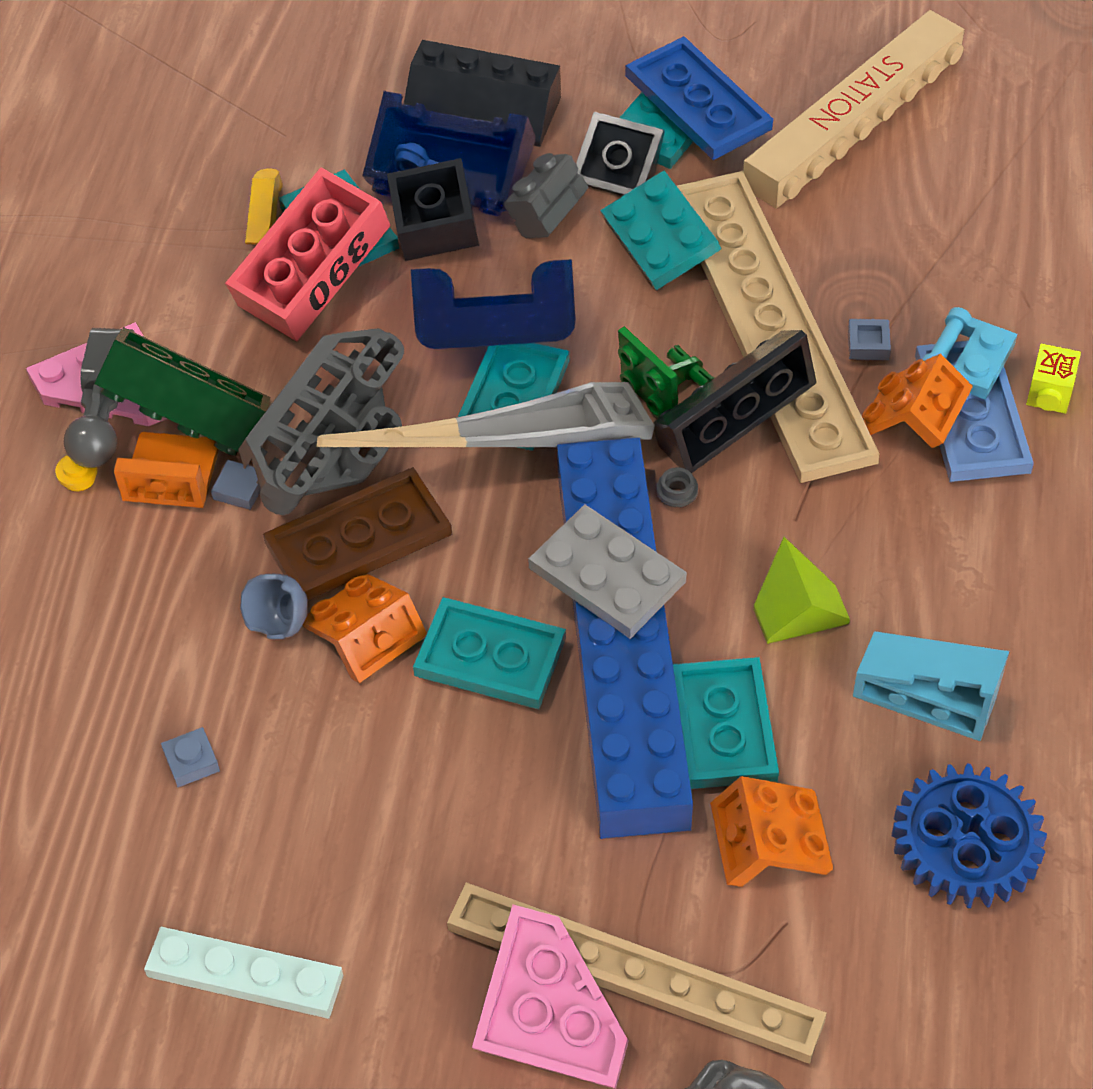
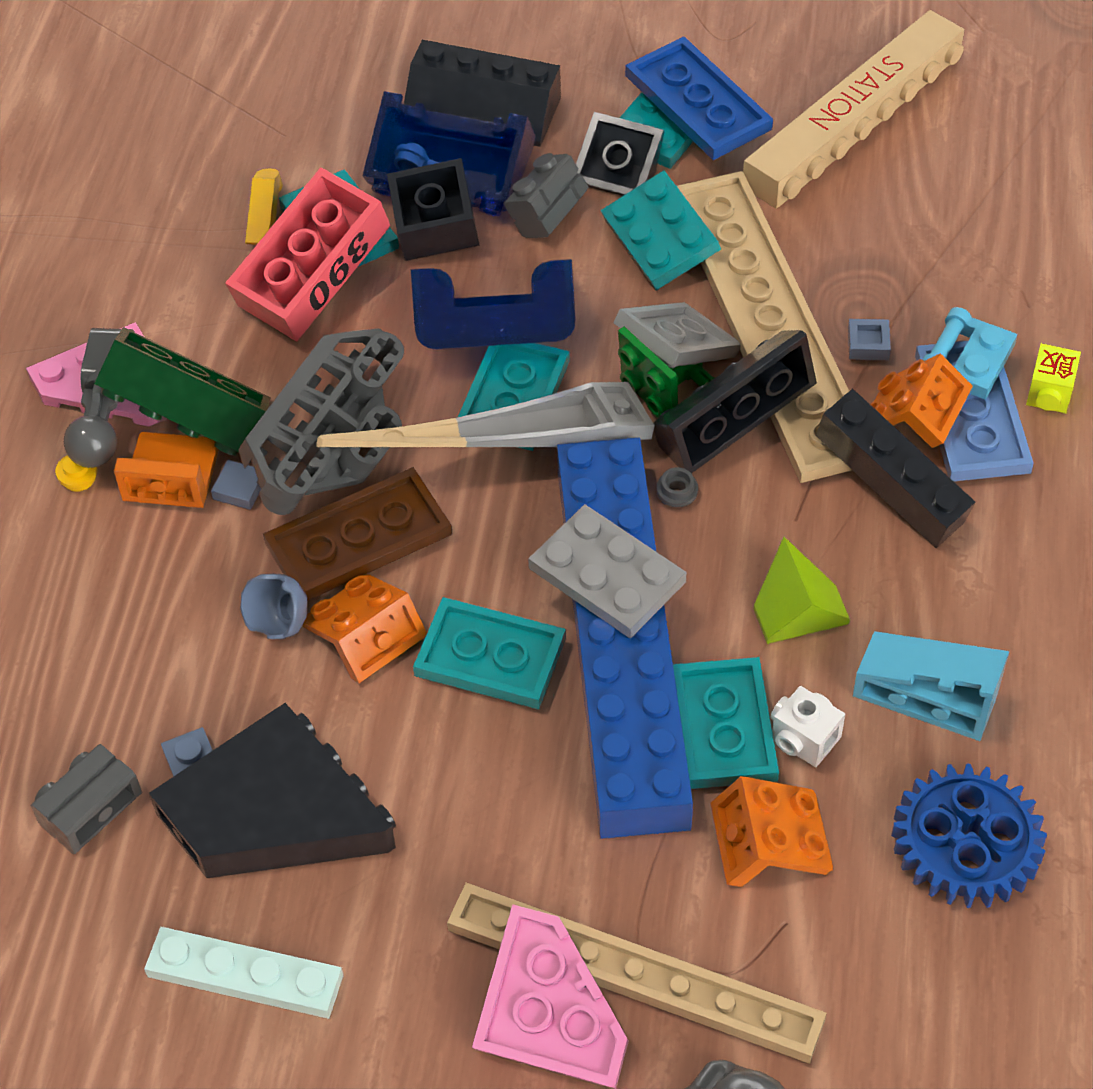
(85, 798): none -> dark grey brick
(271, 802): none -> black slope
(678, 334): none -> light grey plate
(806, 725): none -> white brick
(894, 468): none -> black brick

